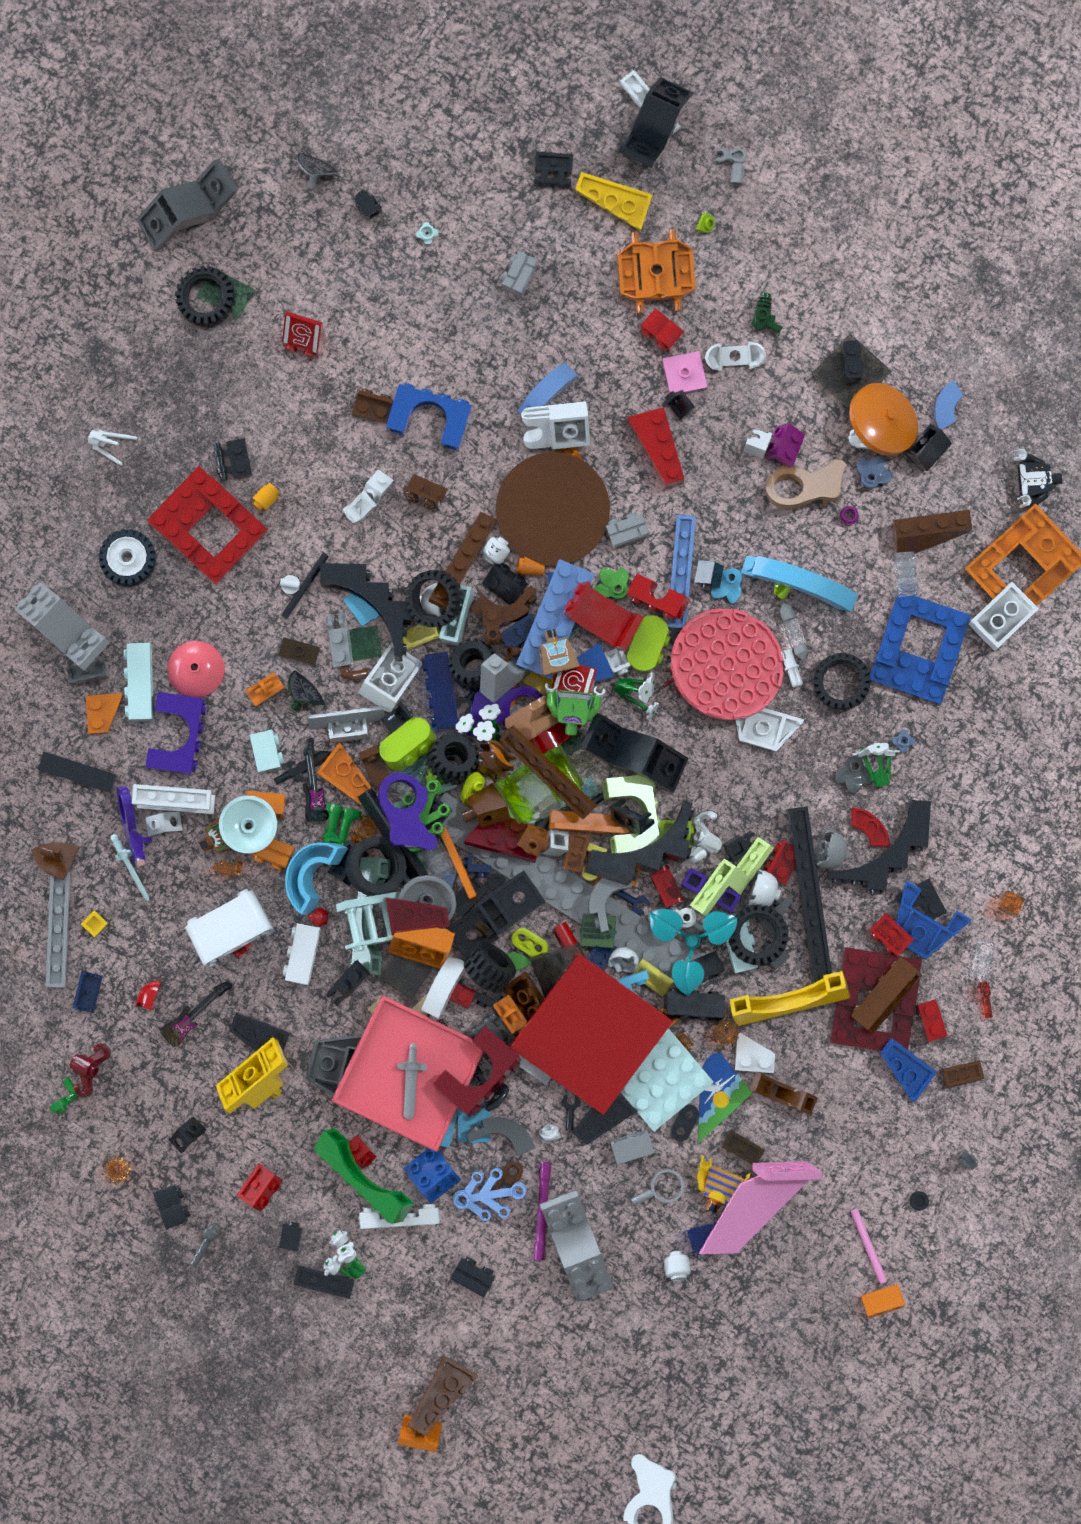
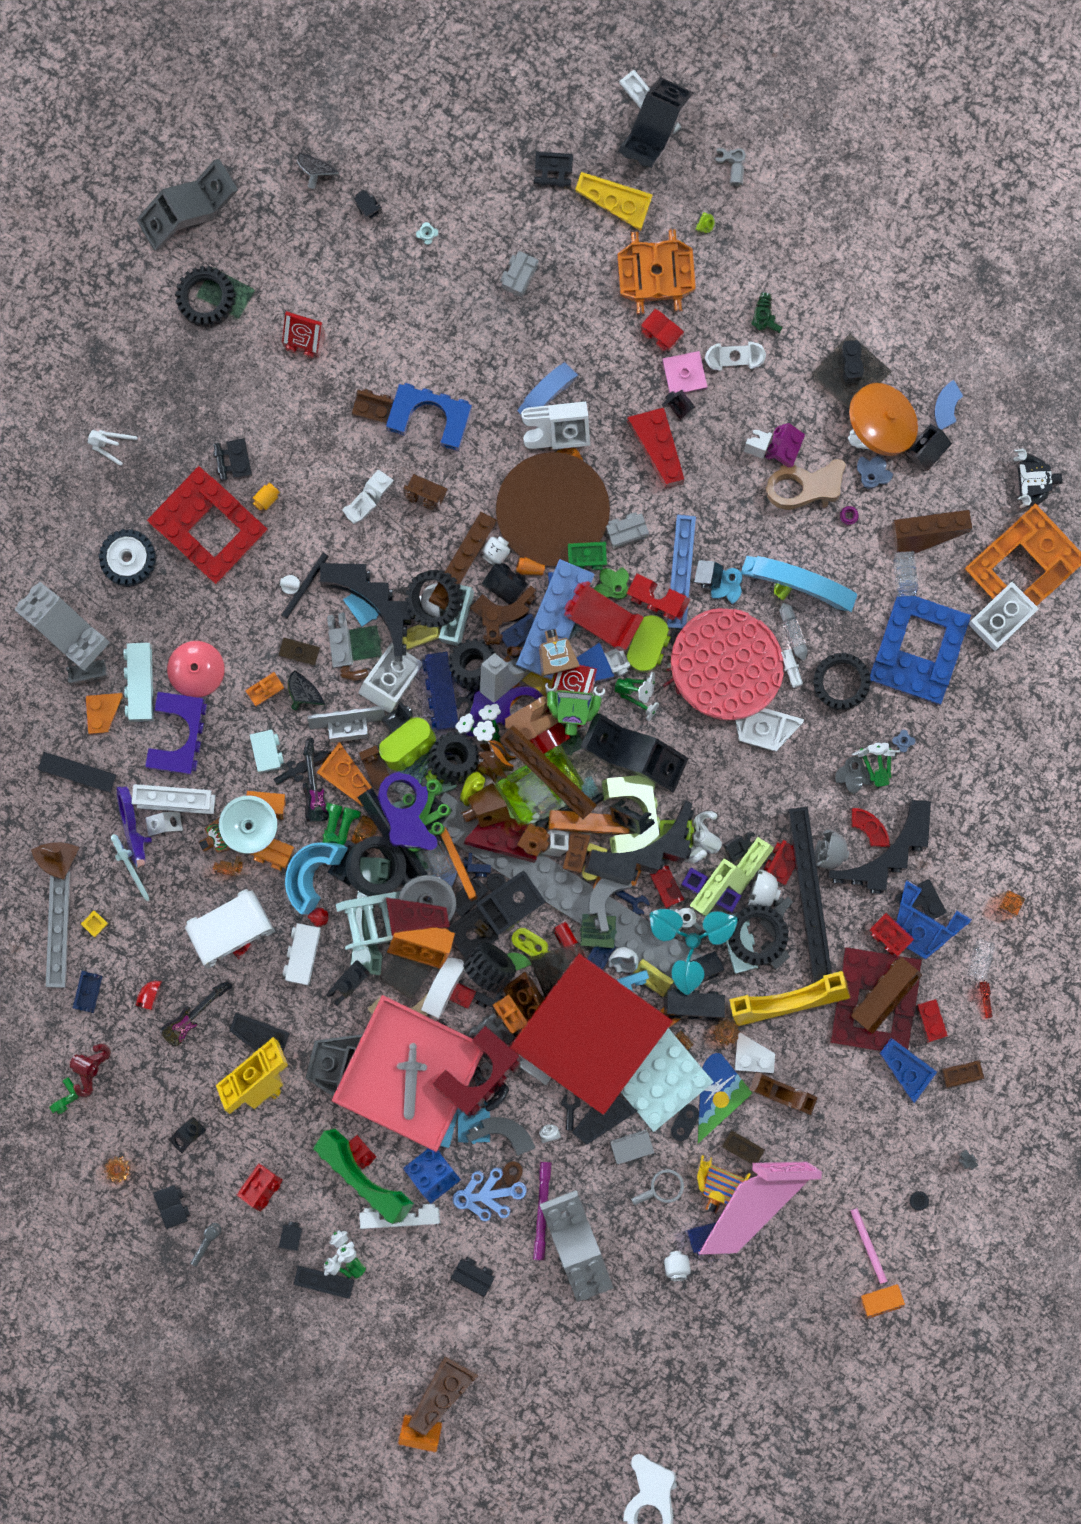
(588, 555): none -> green bracket

